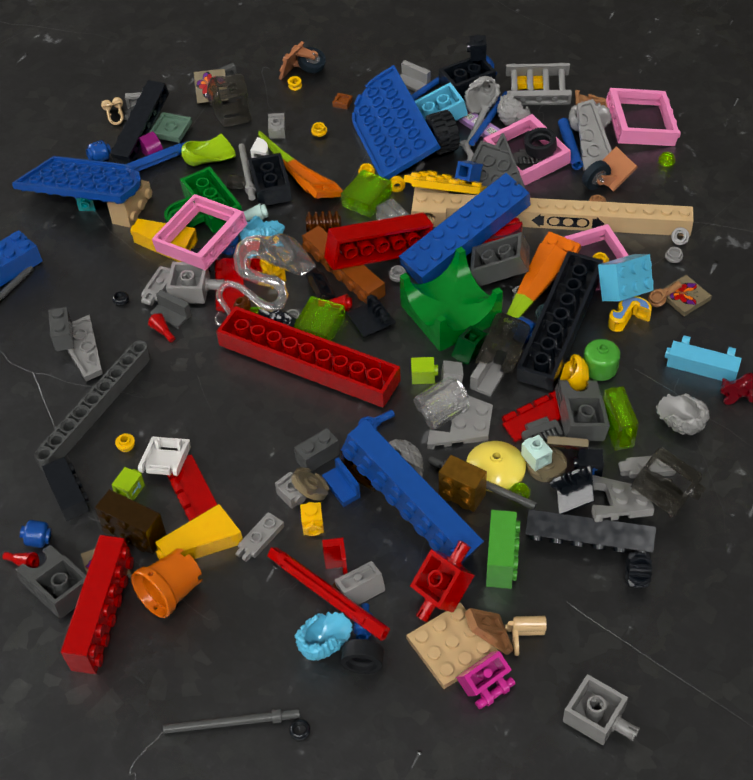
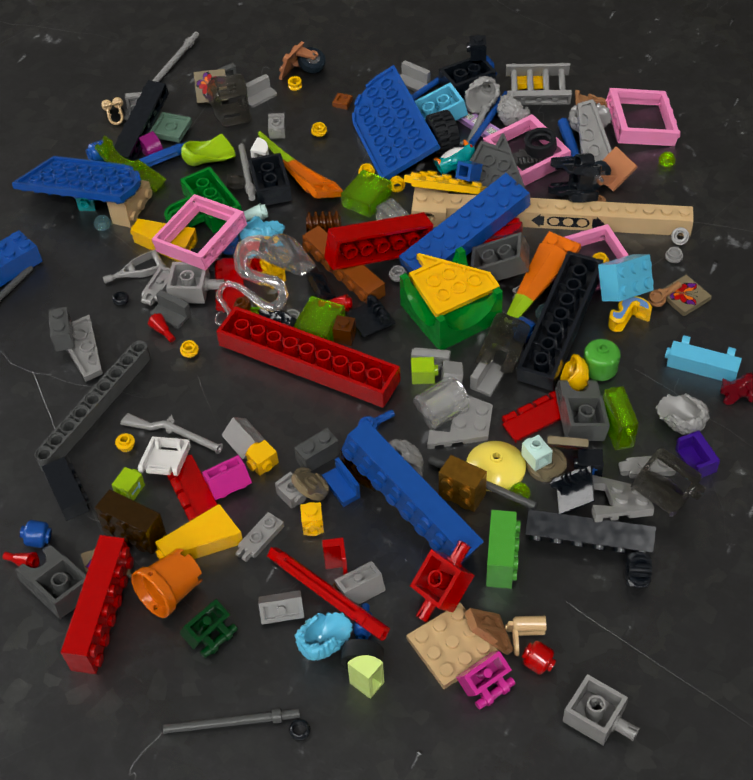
(102, 223): none -> clear light blue plate
(130, 271): none -> light grey piece
(134, 421): none -> light grey piece
(146, 173): none -> clear neon green piece
(188, 43): none -> light grey bar
(189, 349): none -> yellow plate
(204, 624): none -> dark green brick
(227, 477): none -> dark pink brick
(241, 435): none -> light grey panel
(260, 91): none -> light grey panel
(261, 457): none -> yellow brick
(281, 607): none -> light grey panel
(344, 330): none -> reddish brown brick
(366, 674): none -> yellowish green brick
(439, 355): none -> light grey panel
(449, 284): none -> yellow wing
(450, 159): none -> teal animal
(468, 345): dark green brick -> none
(538, 657): none -> red head
(542, 426): dark grey piece -> none
(581, 176): none -> black piece
(697, 453): none -> dark purple panel

